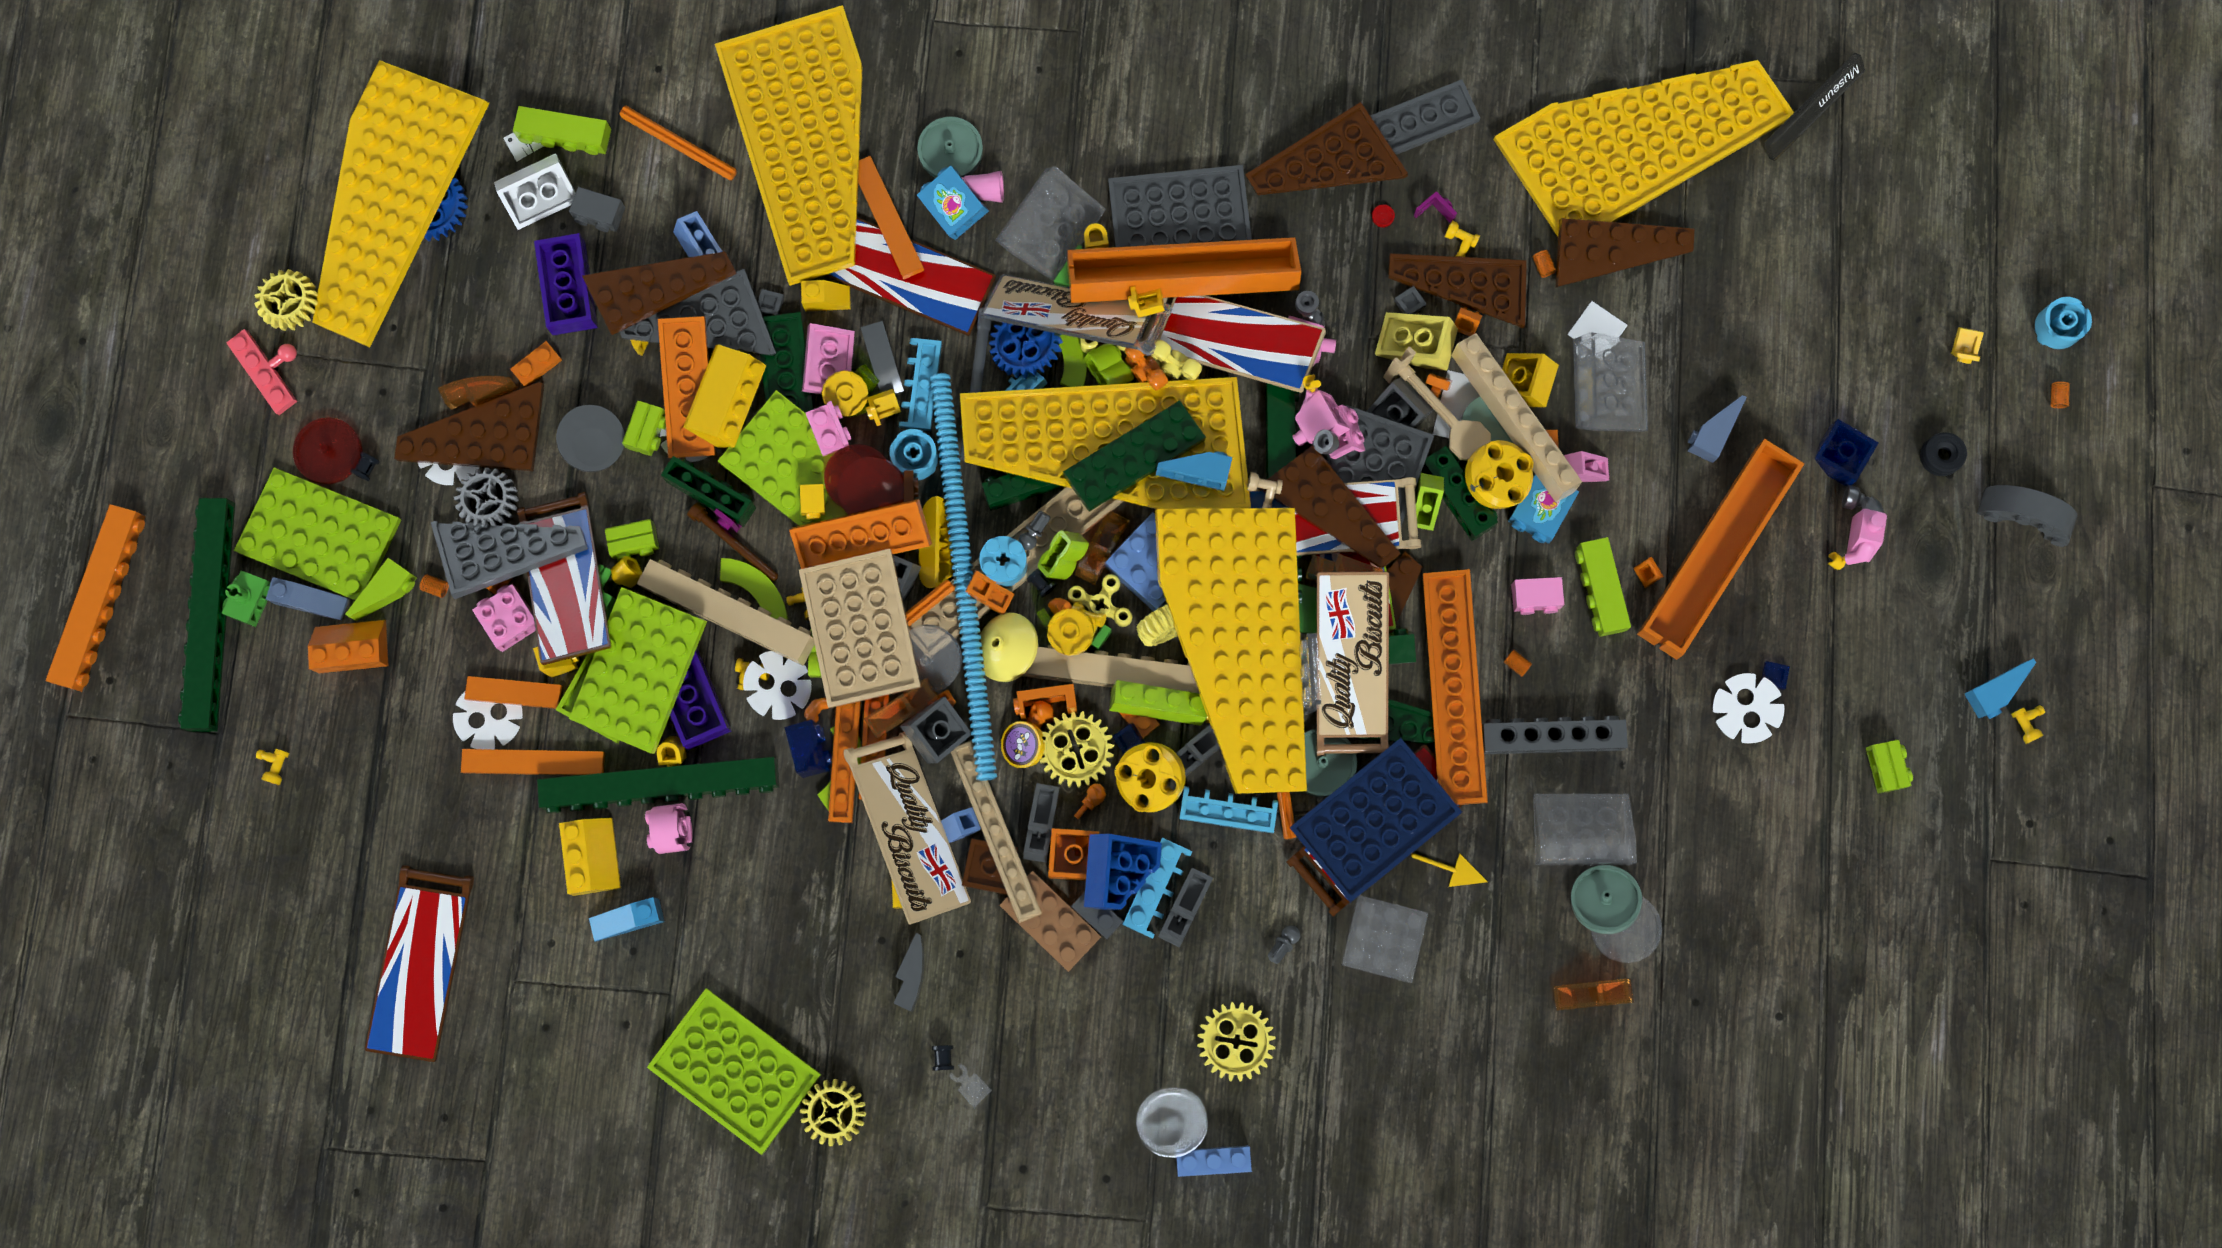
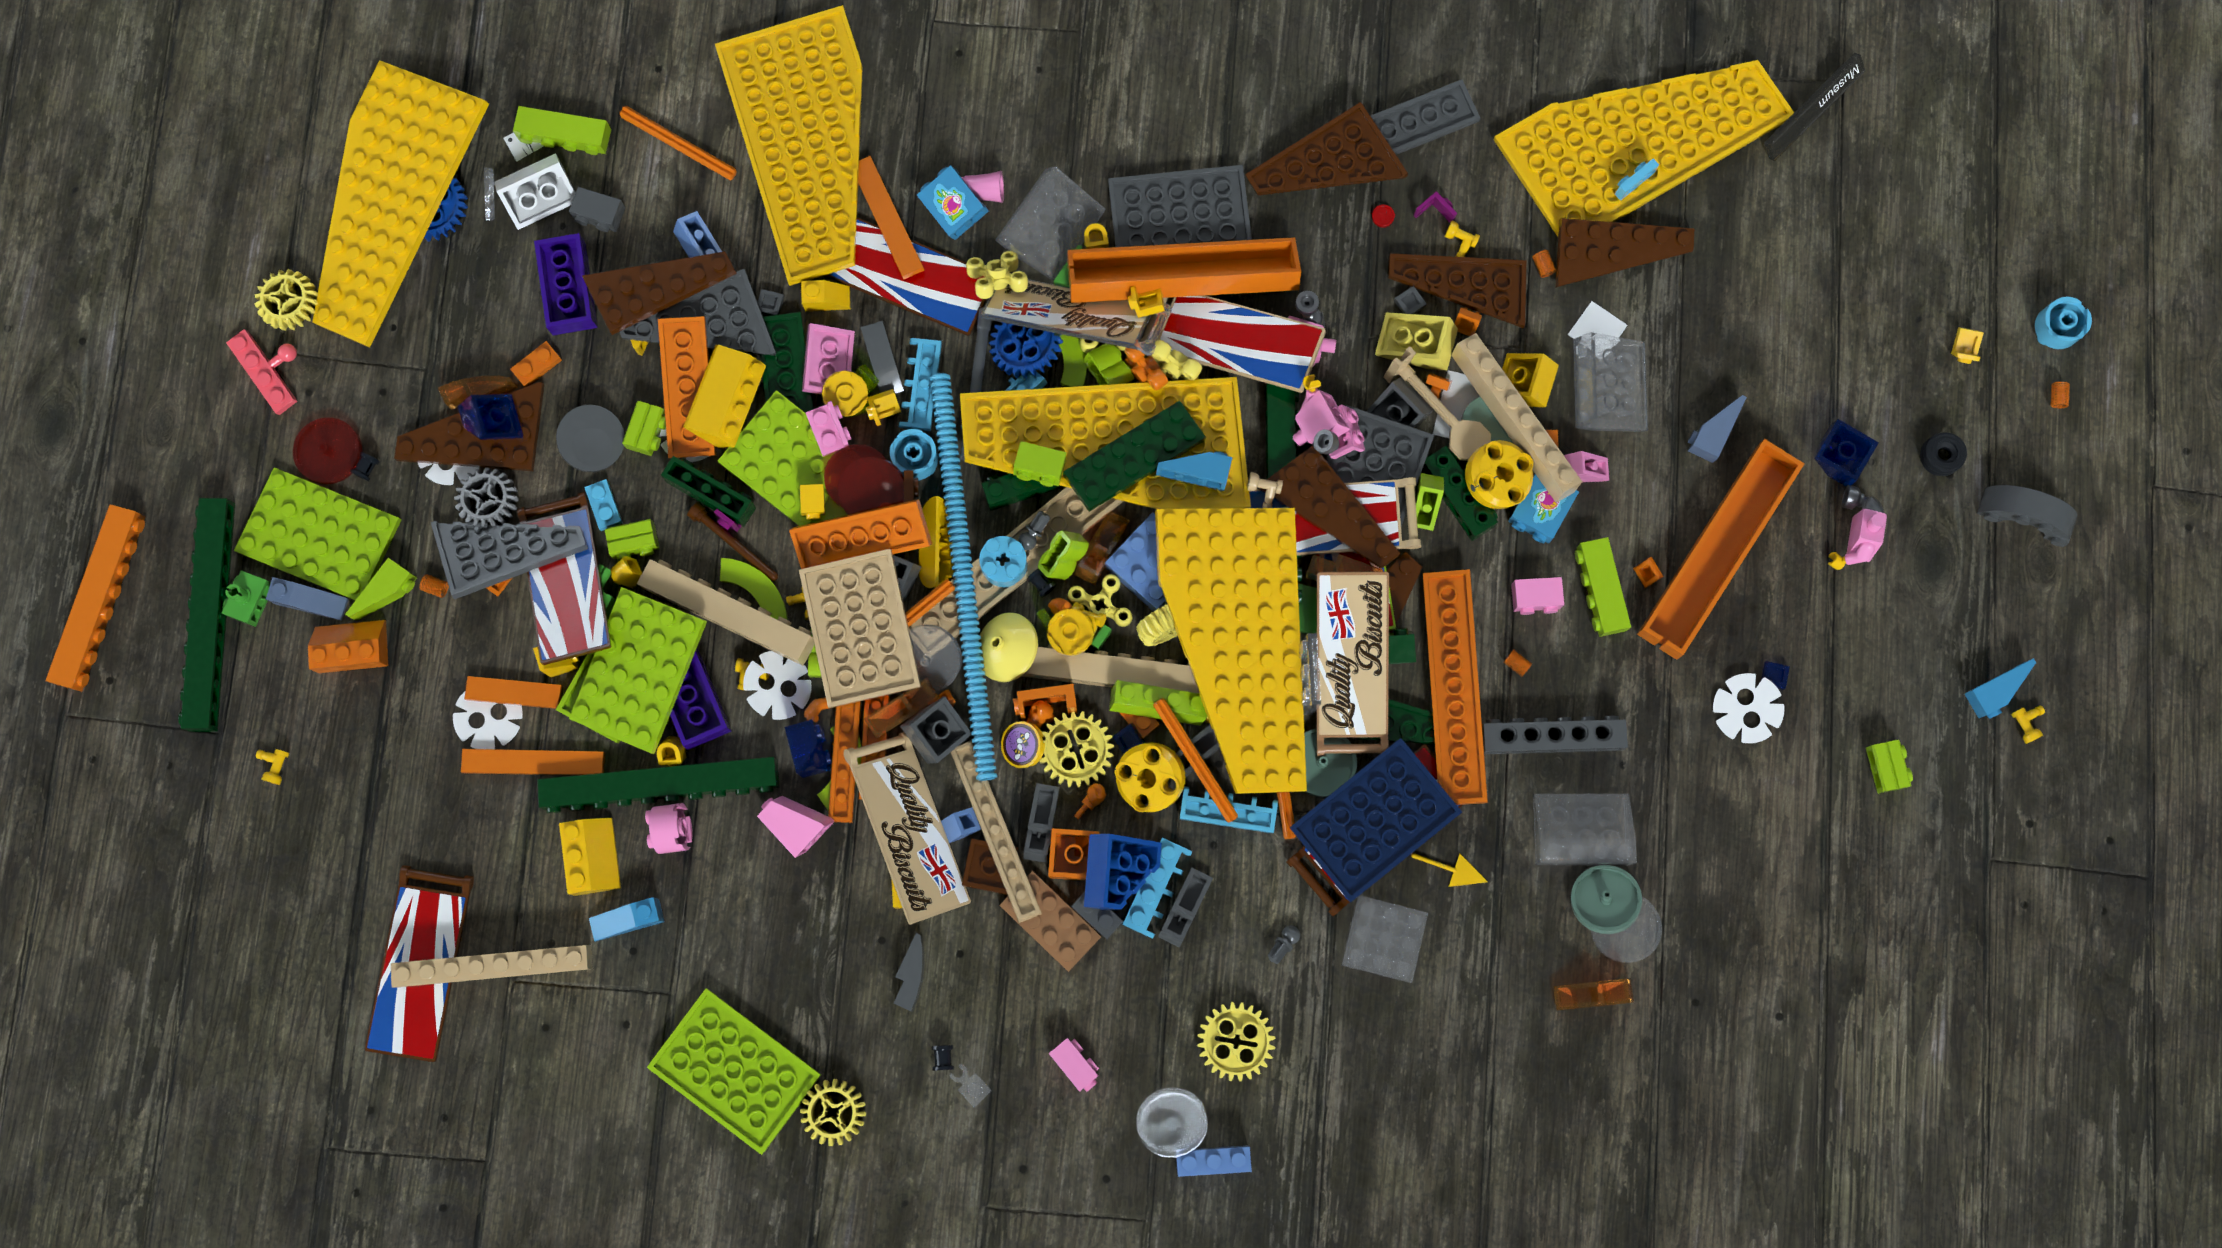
(489, 193): none -> clear tile
(490, 416): none -> clear blue slope
(491, 966): none -> tan brick
(505, 617): bright pink brick -> none
(603, 505): none -> medium azure plate
(794, 824): none -> bright pink slope
(950, 143): sand green piece -> none
(989, 592): orange slope -> none
(997, 274): none -> light yellow gear
(1039, 464): none -> lime brick
(1074, 1065): none -> bright pink brick
(1195, 760): none -> orange axle
(1642, 173): none -> medium azure plate

